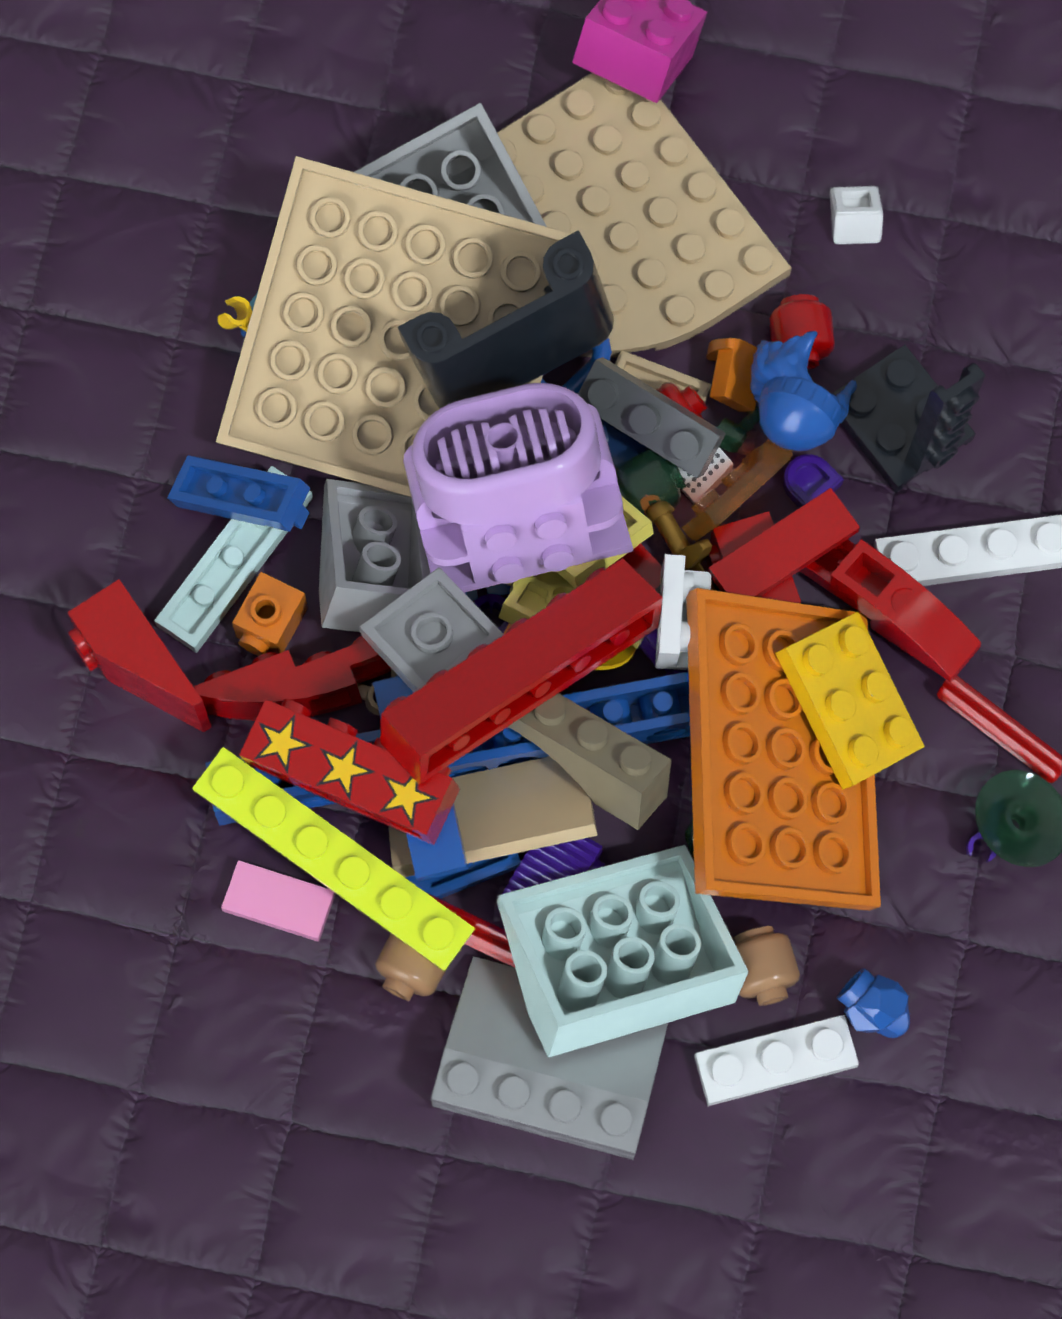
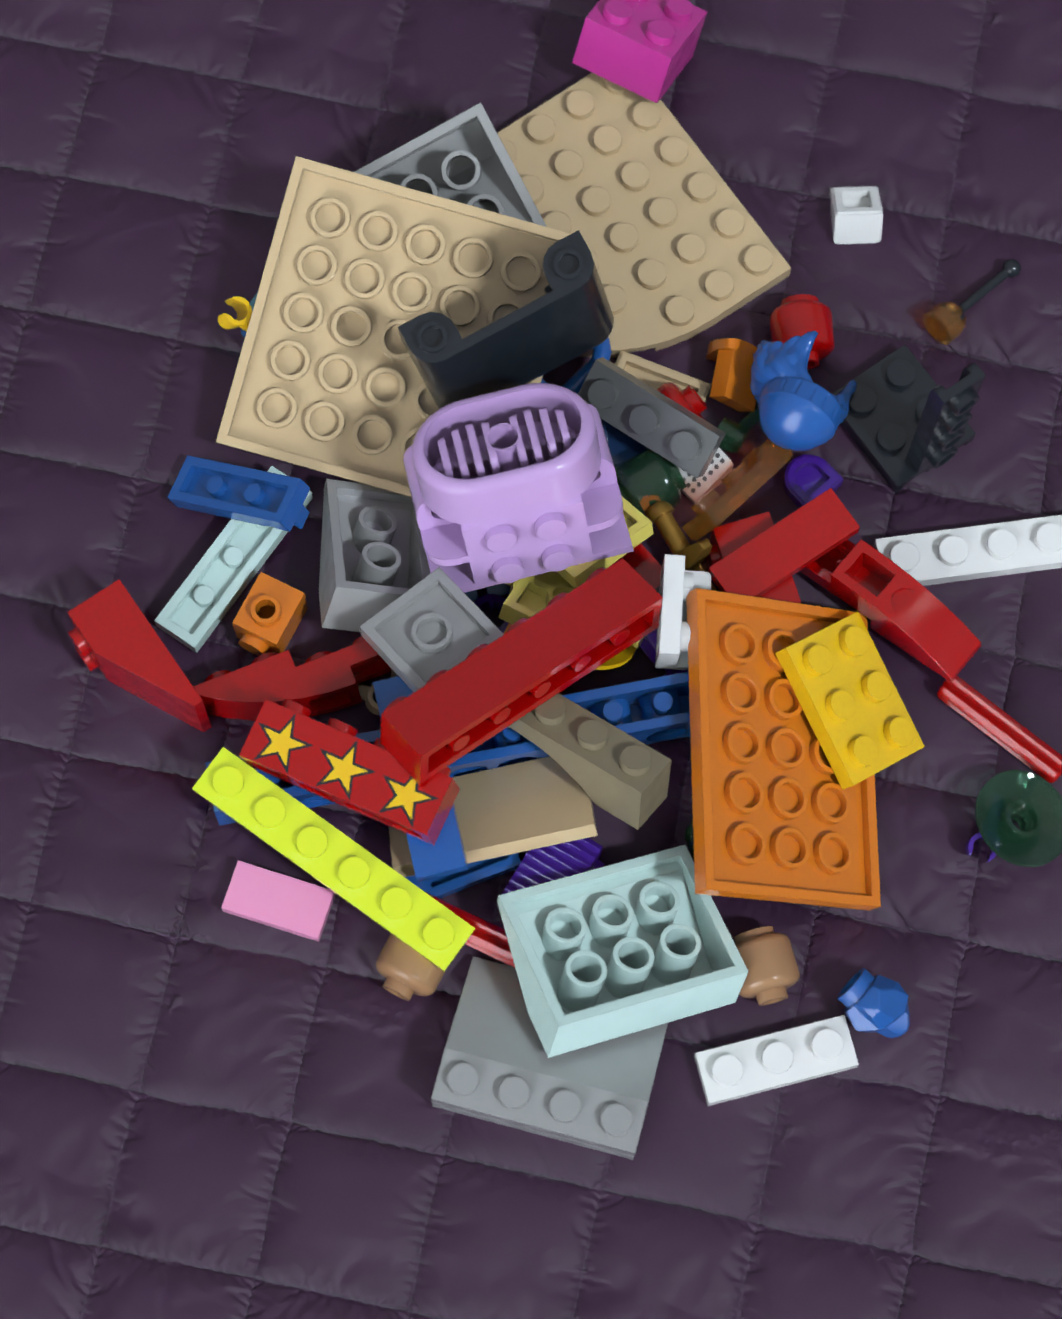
(948, 320): none -> clear orange hinge

